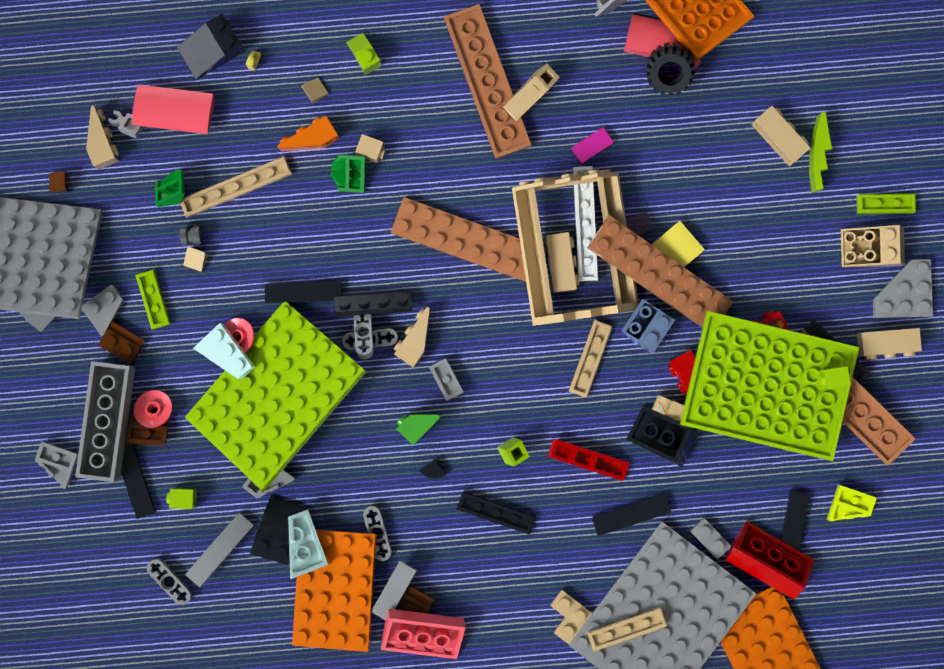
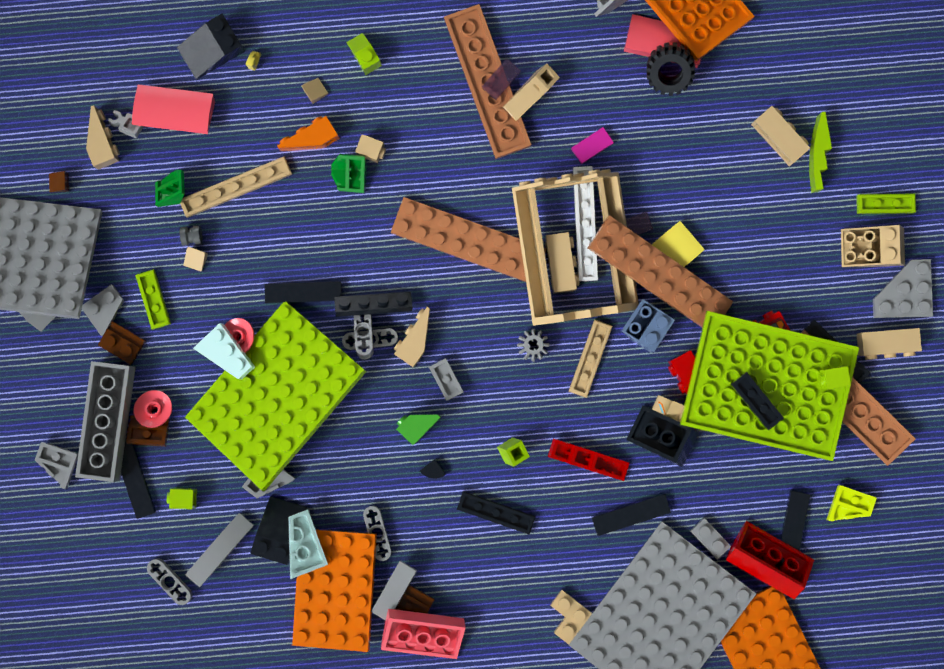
(501, 79): none -> clear purple tile
(526, 346): none -> light grey gear
(627, 629): tan tile -> none
(756, 401): none -> black plate

